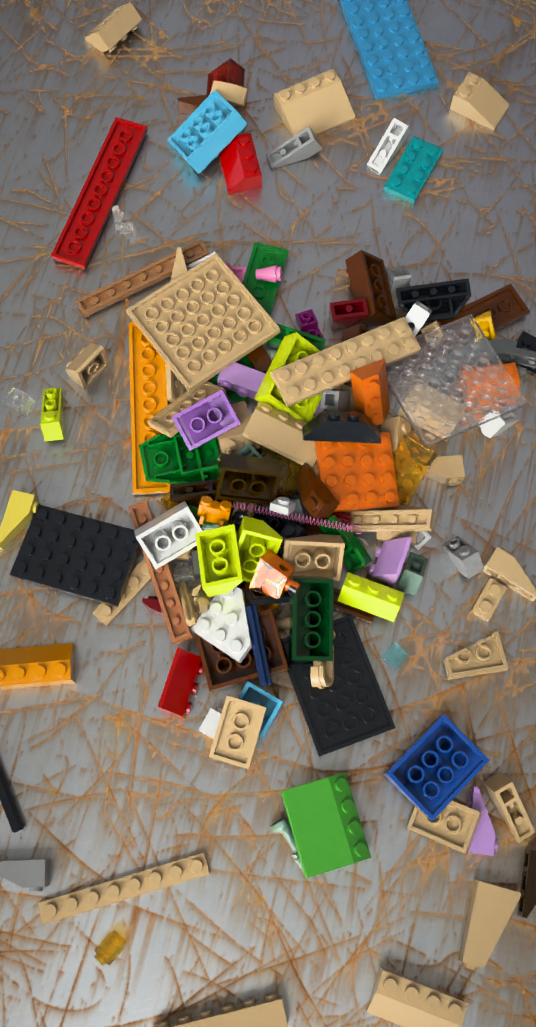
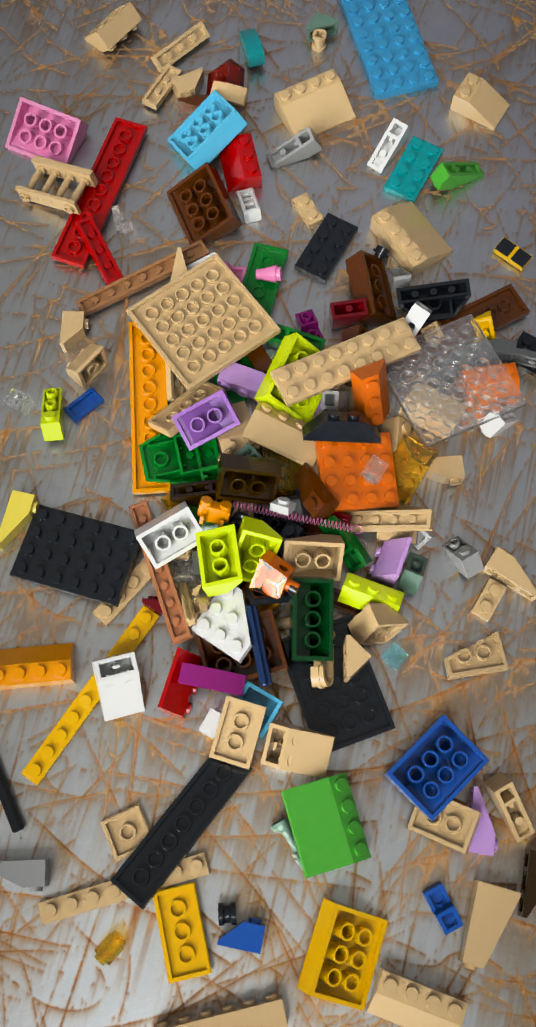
(45, 132): none -> bright pink slope
(57, 170): none -> tan fence
(73, 328): none -> tan slope
(84, 405): none -> blue tile
(85, 702): none -> yellow plate
(98, 250): none -> red plate
(118, 685): none -> white slope
(125, 831): none -> tan tile
(161, 87): none -> tan plate
(178, 830): none -> black plate
(180, 46): none -> tan plate
(182, 932): none -> yellow plate
(188, 84): none -> tan slope
(204, 206): none -> reddish brown slope
(212, 679): none -> magenta slope
(227, 913): none -> black wheel
(245, 936): none -> blue slope
(249, 206): none -> white slope
(252, 47): none -> teal slope
(297, 749): none -> tan slope
(307, 210): none -> tan plate
(319, 36): none -> tan bush
(324, 22): none -> sand green slope
(326, 248): none -> black plate
(342, 955): none -> yellow slope
(353, 657): none -> tan slope
(374, 470): none -> clear bracket
(376, 624): none -> tan slope
(381, 252): none -> black plate
(409, 237): none -> tan slope
(442, 908): none -> blue slope
(454, 174): none -> bright green slope
(512, 254): none -> black tile

